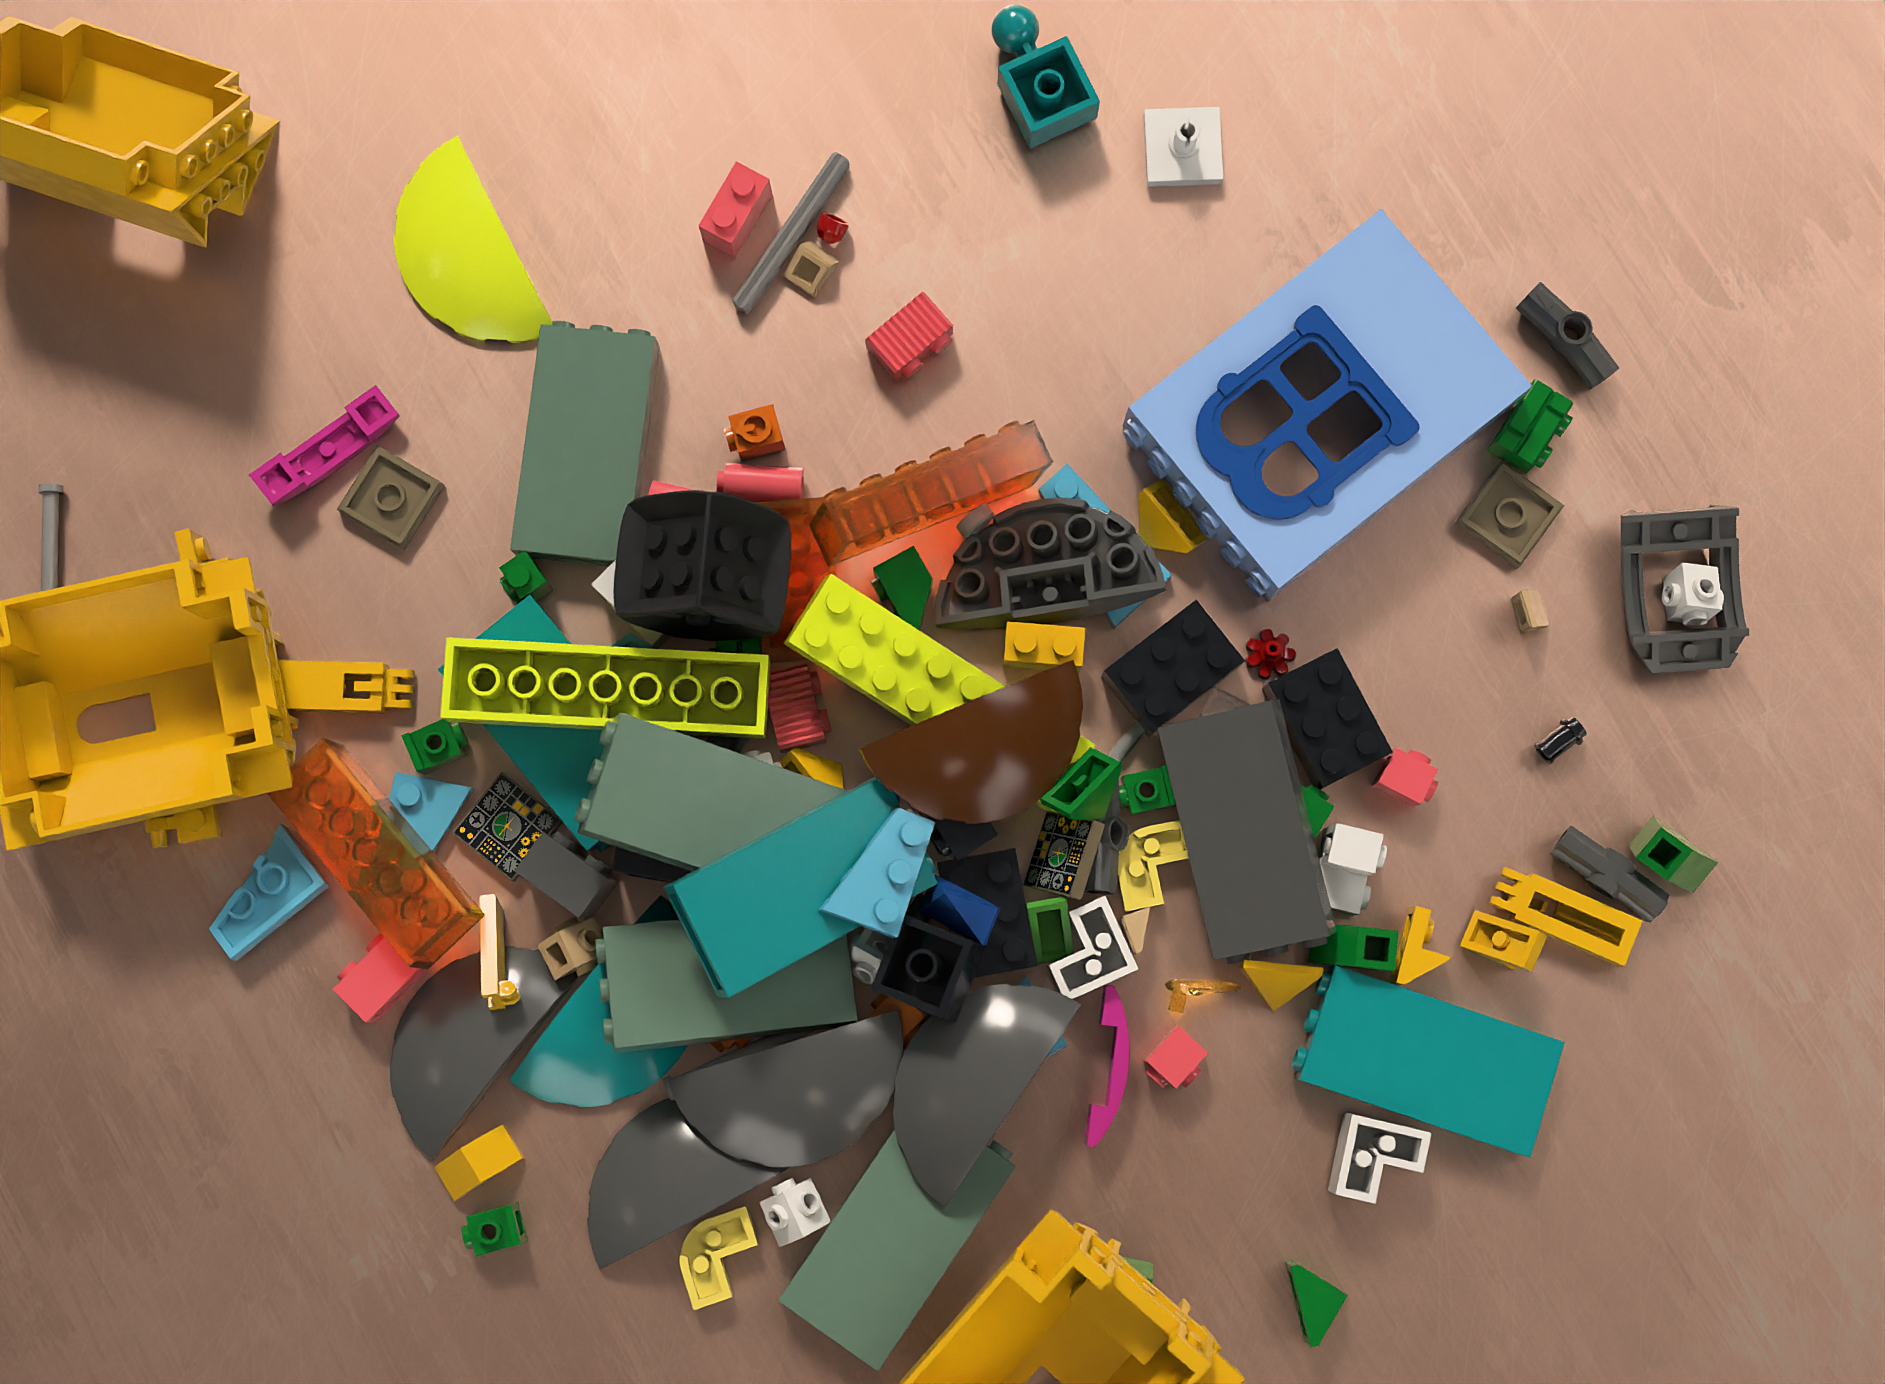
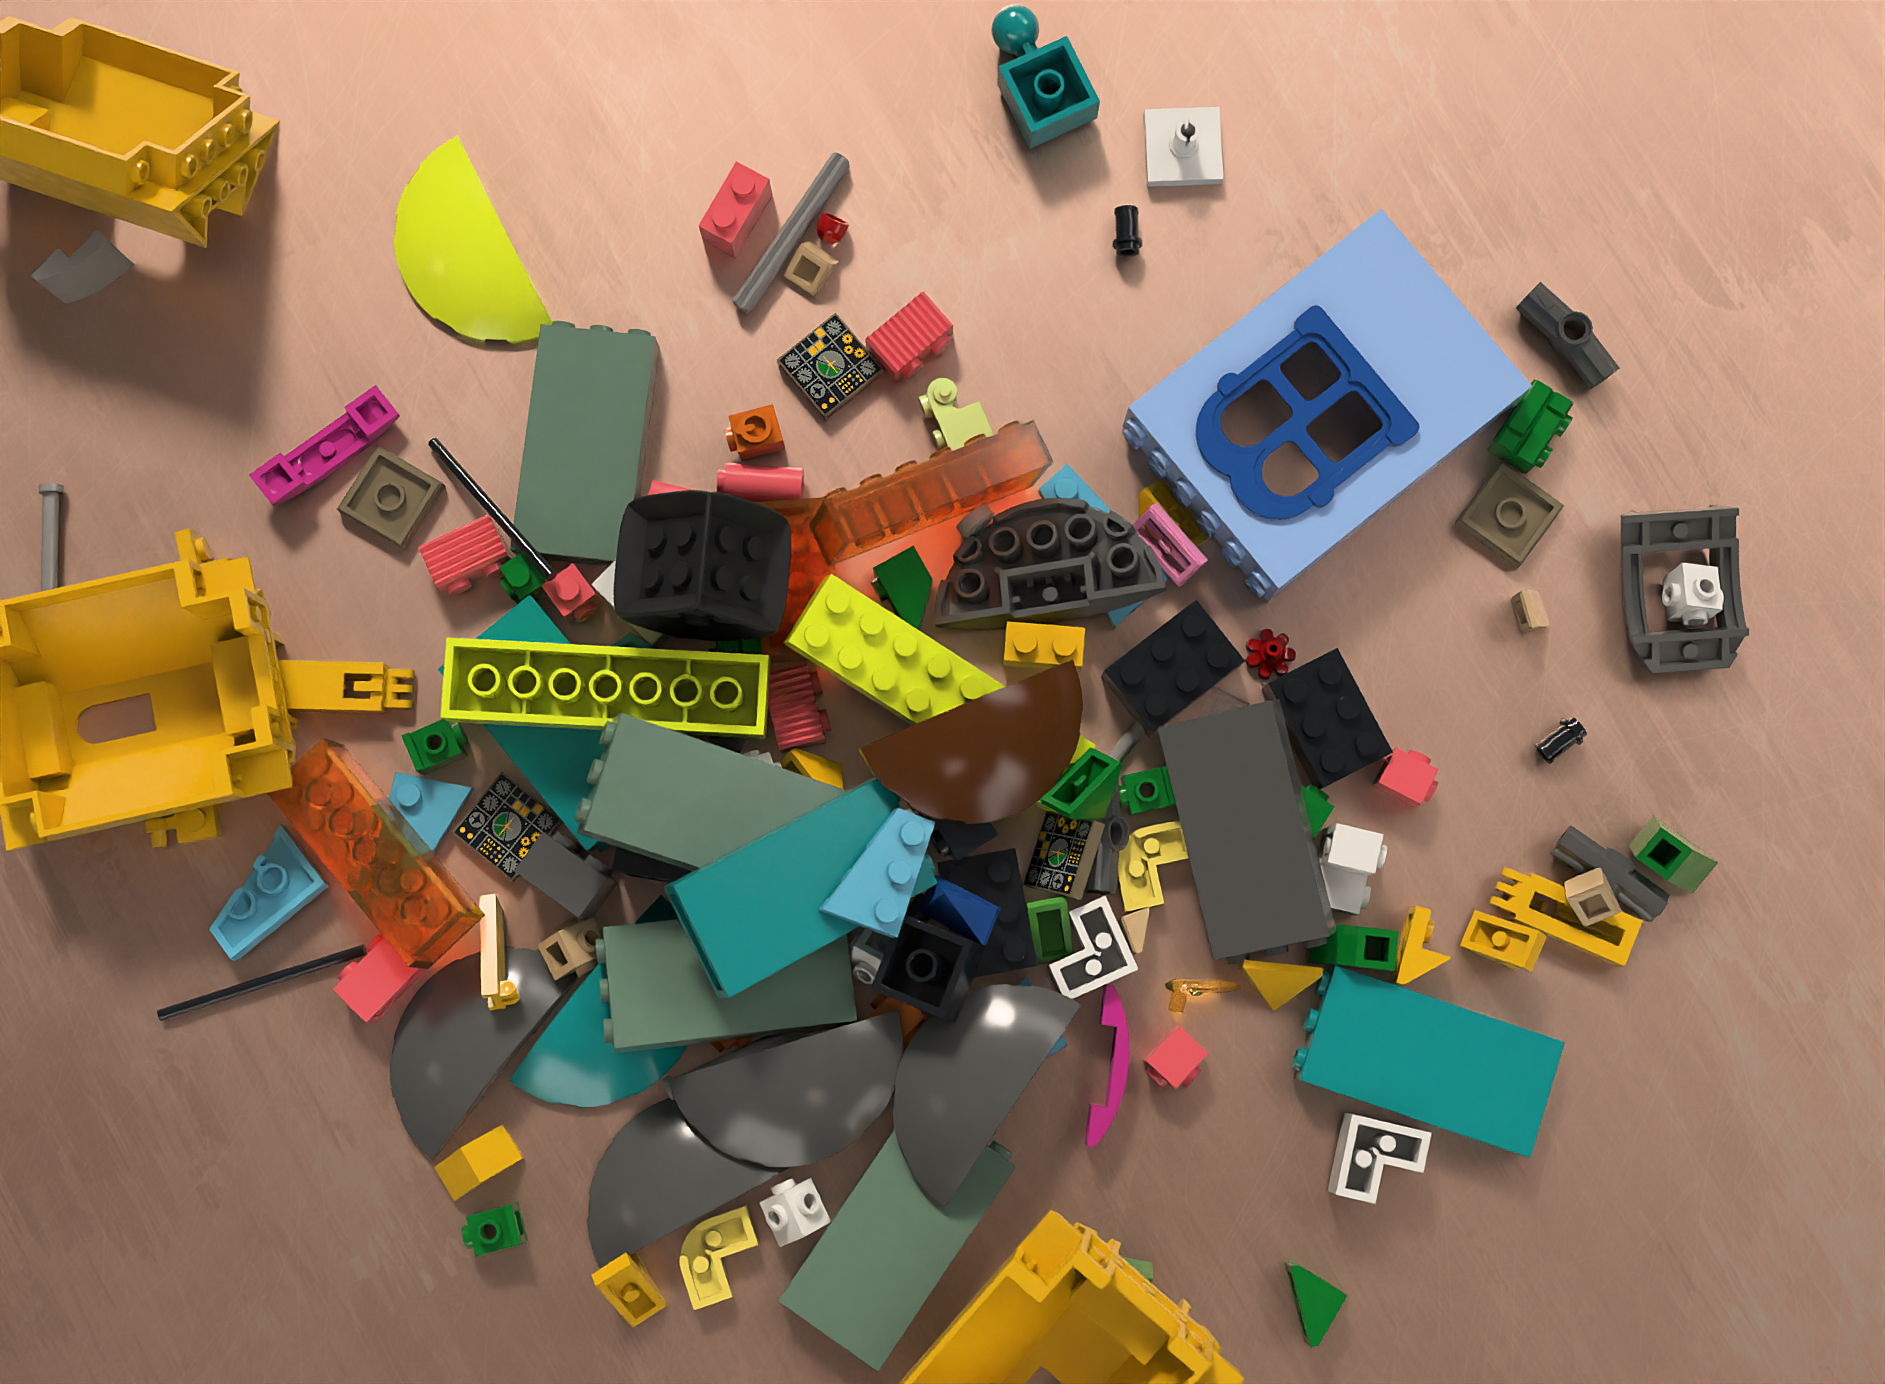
(85, 272): none -> light grey slope
(261, 982): none -> black axle
(465, 555): none -> coral brick
(492, 509): none -> black axle
(572, 594): none -> coral brick
(629, 1288): none -> yellow slope
(830, 366): none -> tile
(952, 424): none -> yellowish green brick
(1127, 236): none -> black pin
(1171, 541): none -> bright pink tile
(1591, 897): none -> tan slope

